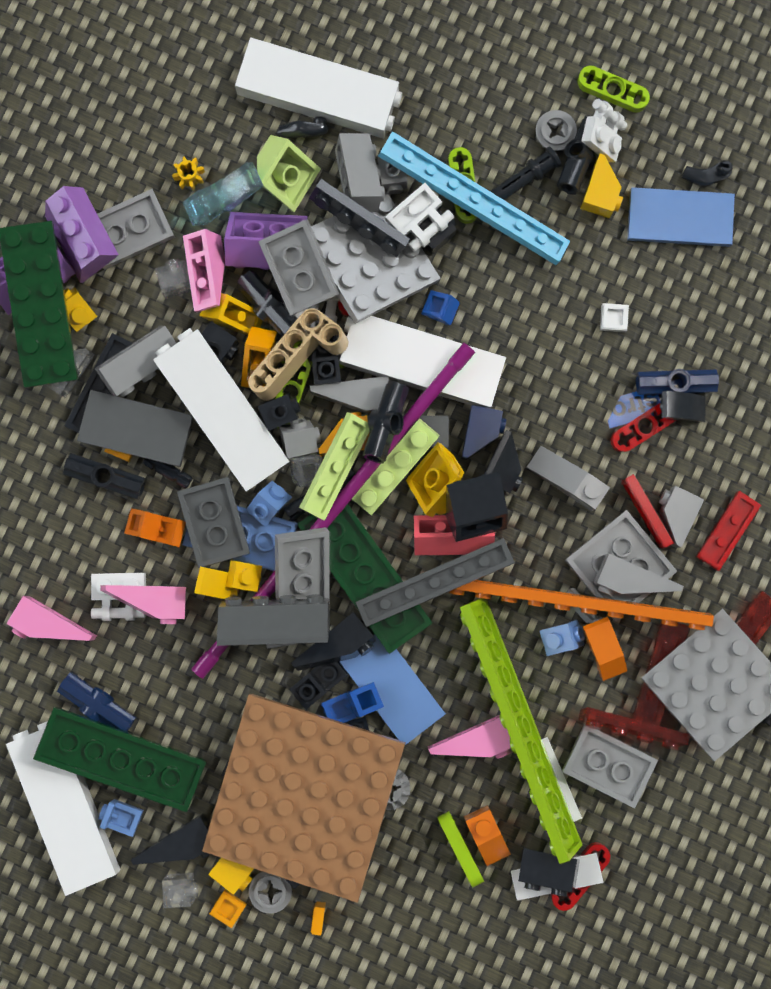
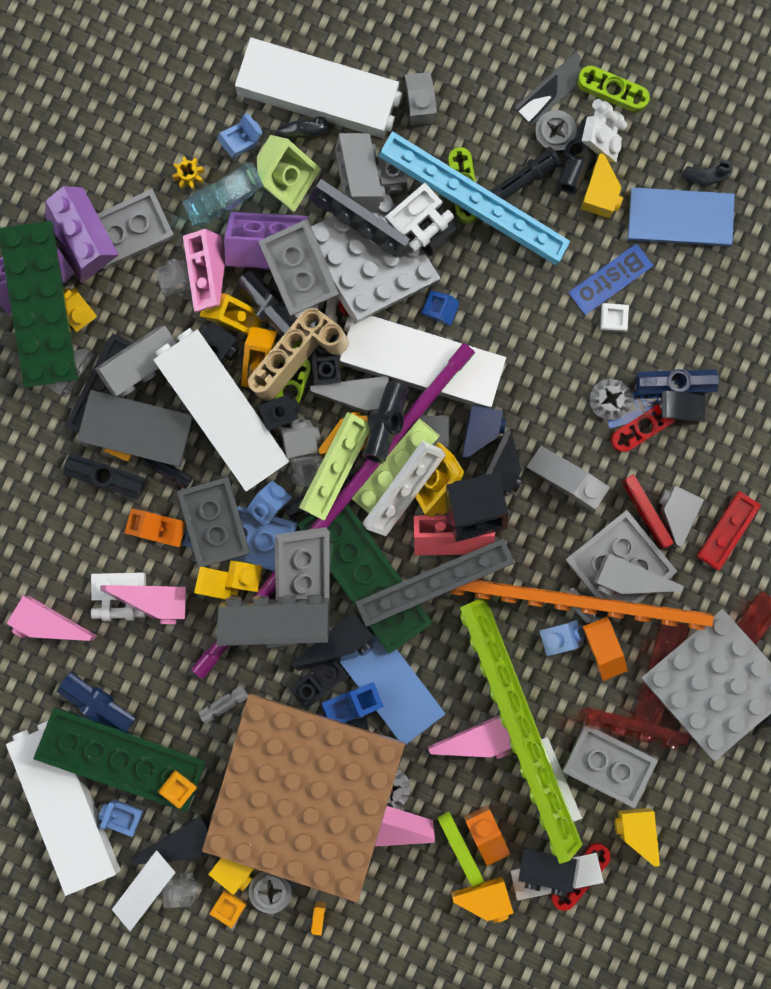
(143, 890): none -> white sticker
(177, 789): none -> light orange tile
(223, 704): none -> light grey axle
(240, 137): none -> medium blue bracket
(404, 488): none -> white plate
(404, 828): none -> bright pink slope
(420, 99): none -> light grey slope
(485, 900): none -> light orange slope
(550, 90): none -> sticker
(608, 411): none -> light grey gear
(610, 279): none -> sticker
(638, 830): none -> yellow slope

